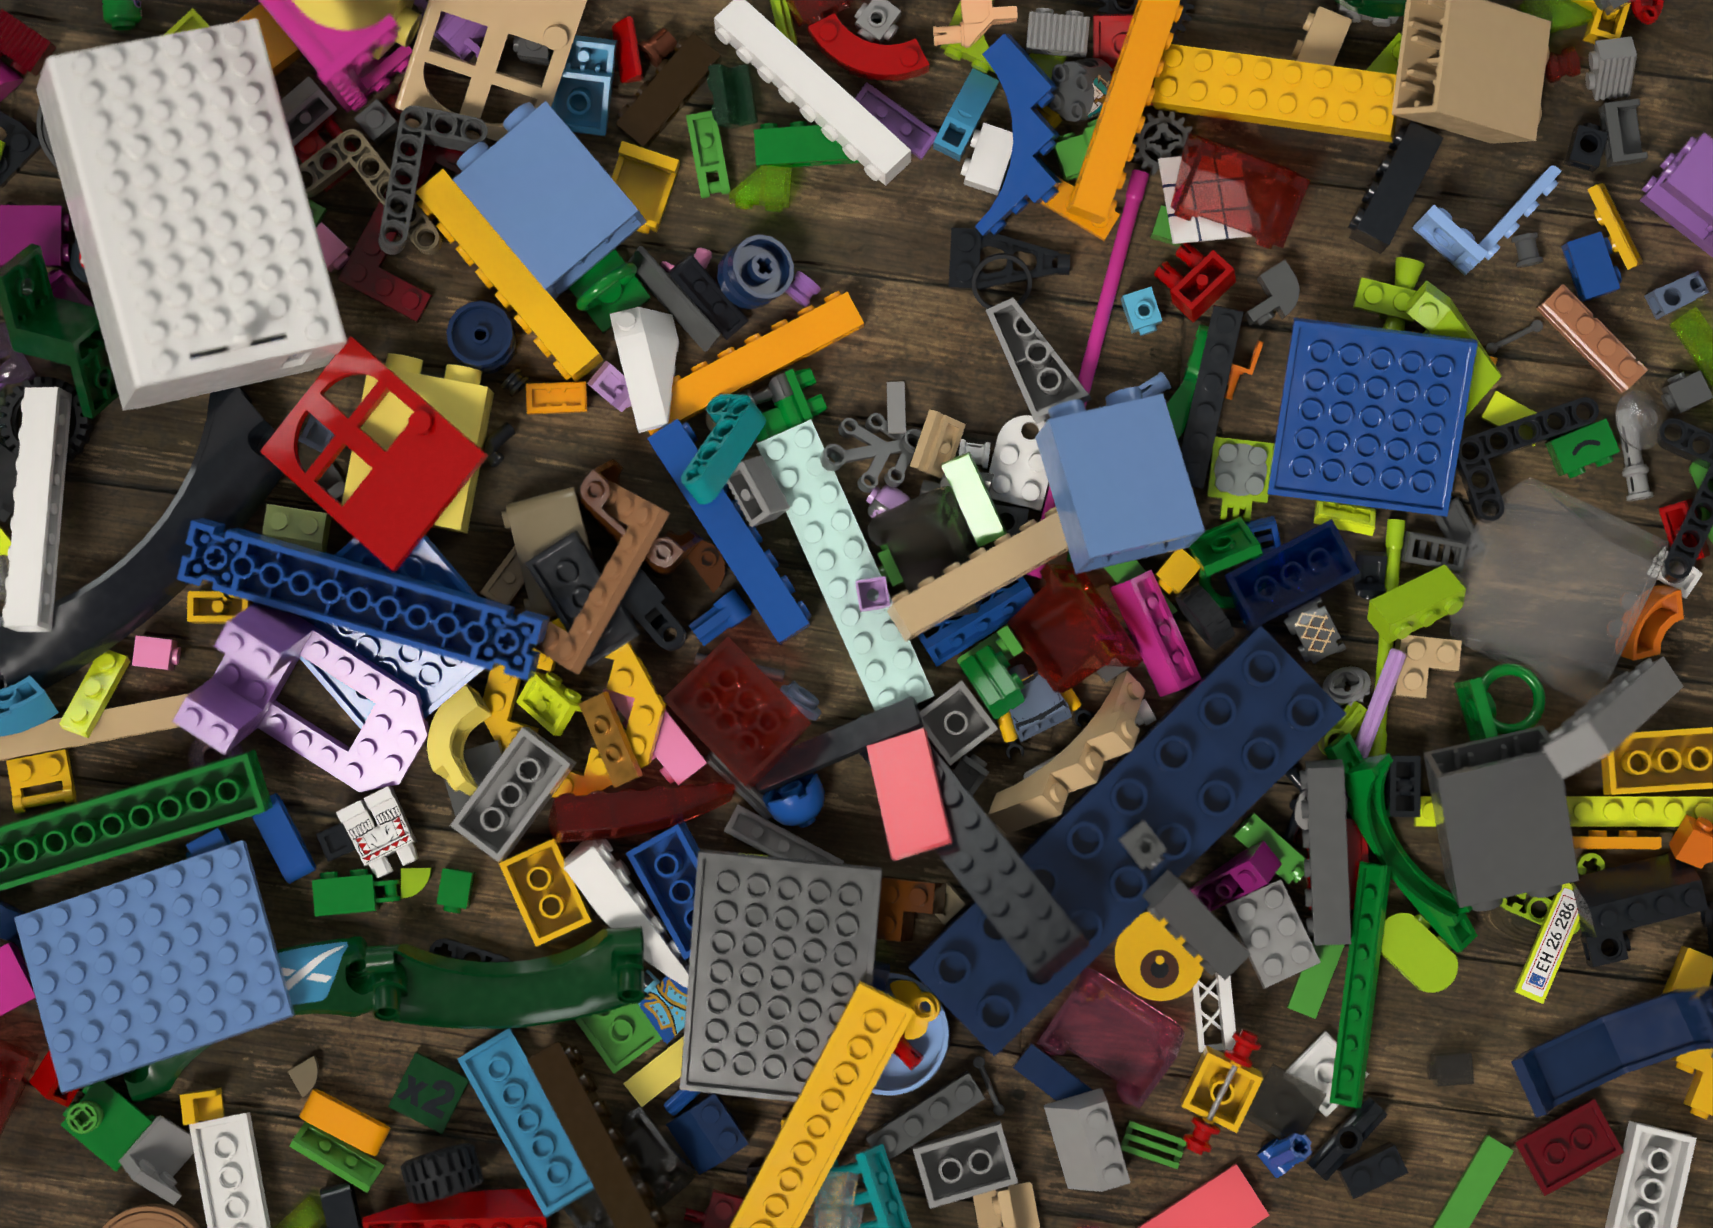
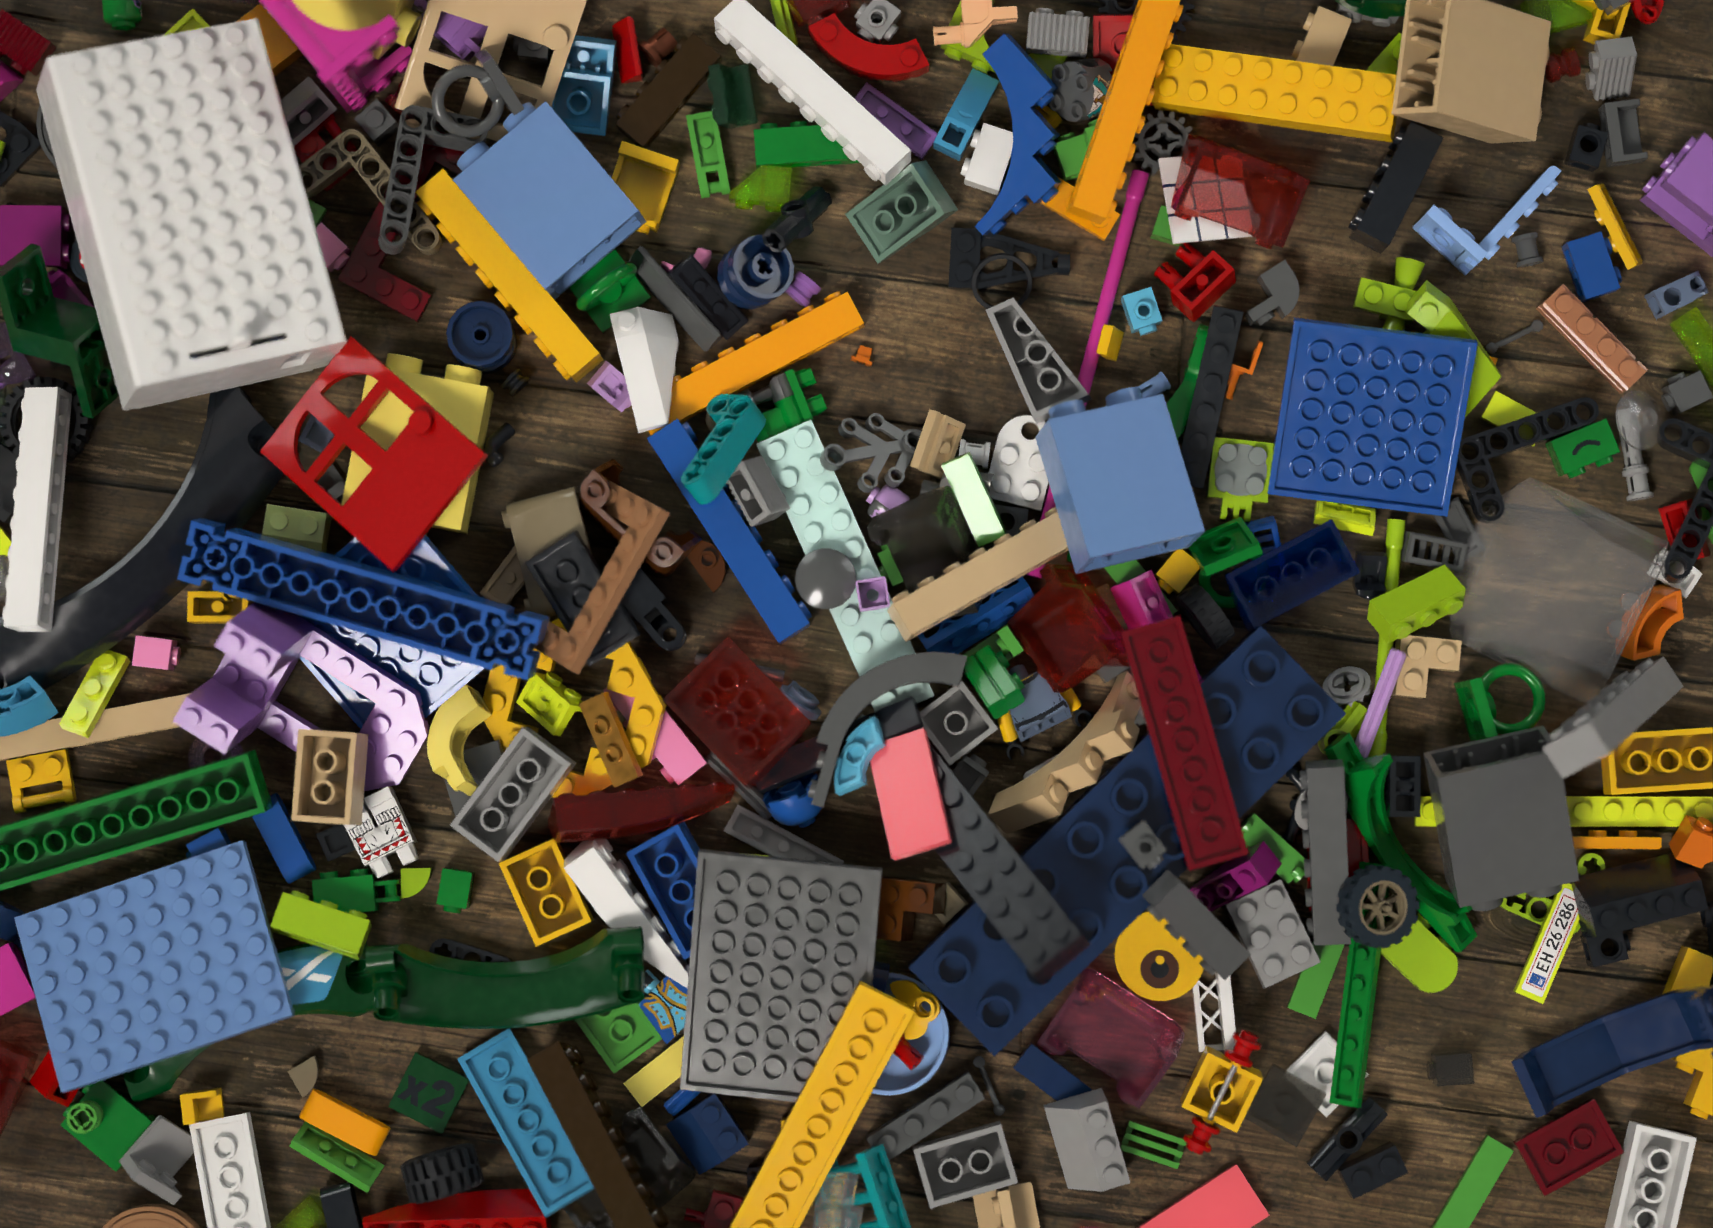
(321, 924): none -> lime brick
(329, 777): none -> tan brick
(494, 85): none -> dark grey tile
(556, 398): light orange plate -> none
(725, 614): blue piece -> none
(797, 219): none -> black piece
(825, 578): none -> dark grey dish
(856, 754): none -> medium azure tile
(863, 356): none -> orange piece
(895, 673): none -> dark grey arch
(896, 407): light grey window -> none
(901, 211): none -> sand green slope
(1109, 342): none -> yellow tile
(1184, 743): none -> dark red plate
(1283, 1154): blue piece -> none
(1315, 631): dark grey brick -> none
(1351, 906): none -> black wheel

